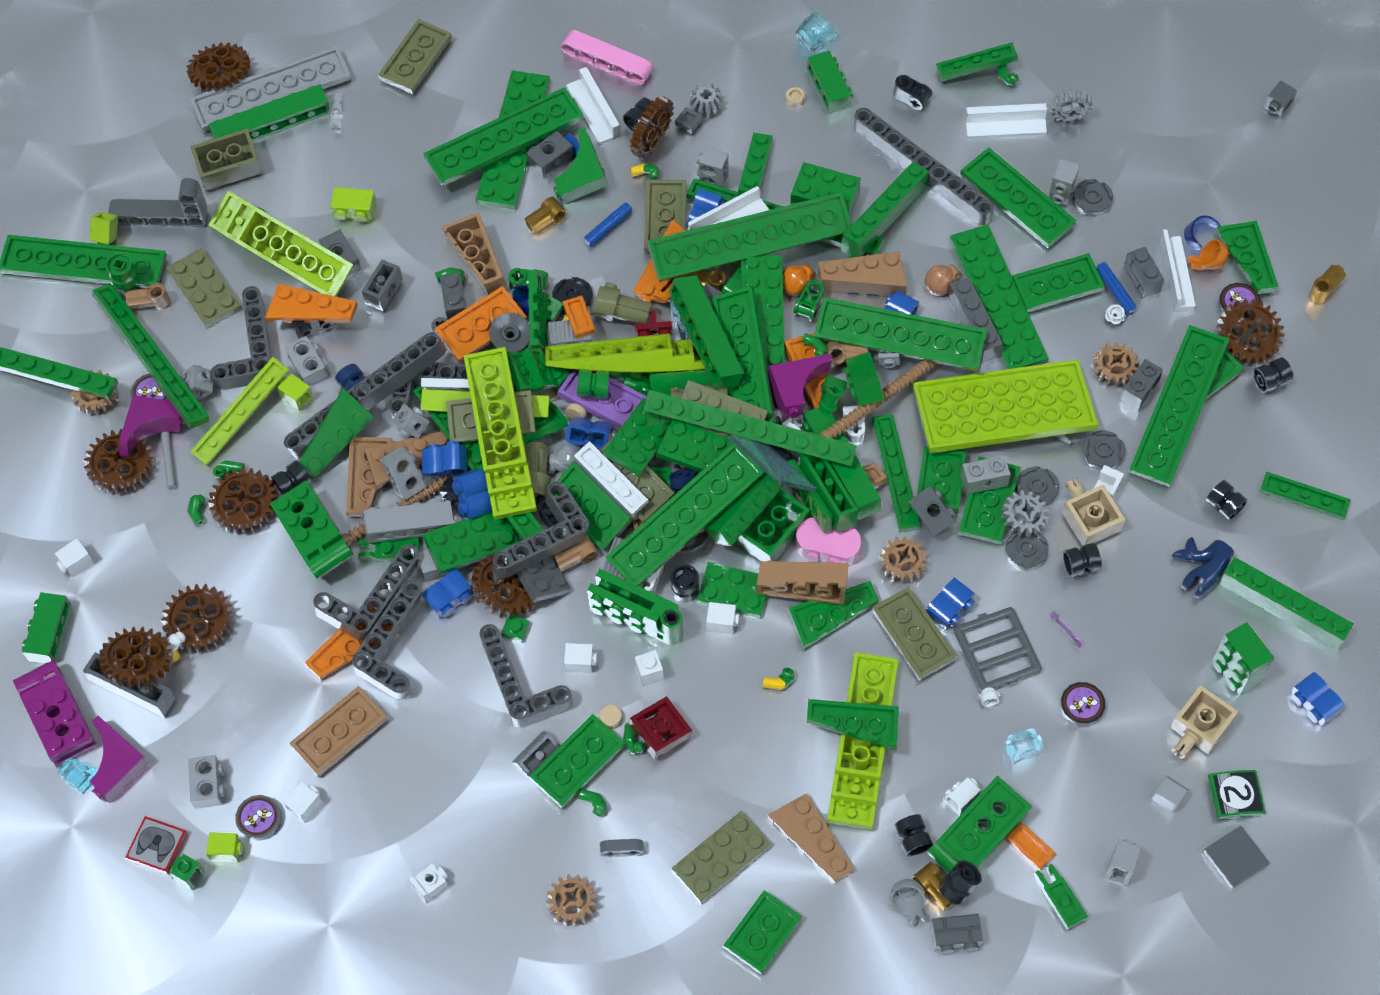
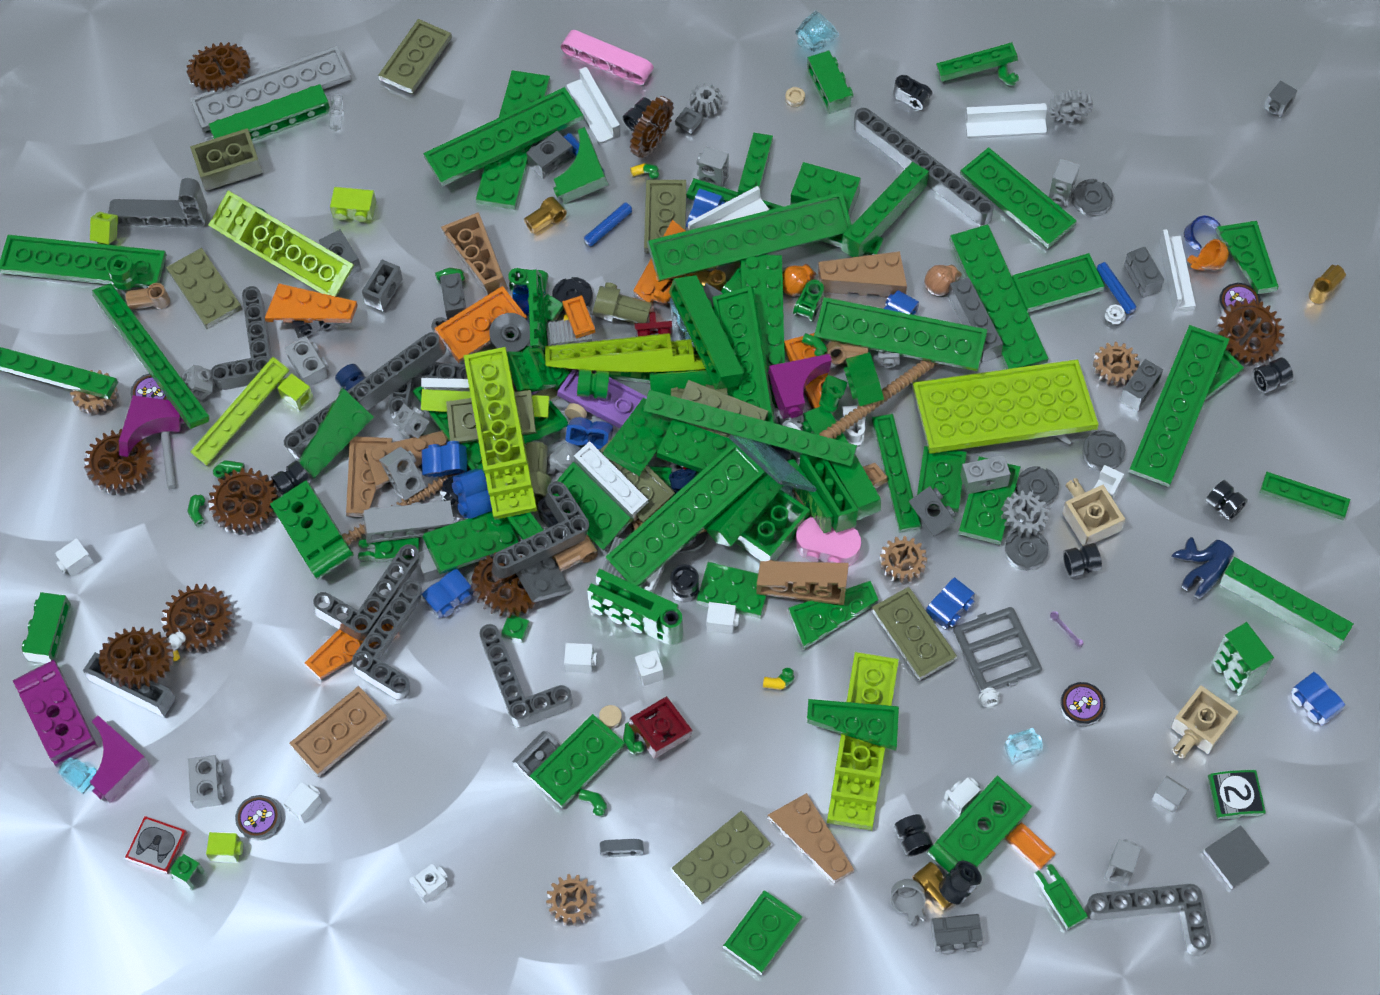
(639, 386): green arm -> none
(1157, 906): none -> dark grey beam

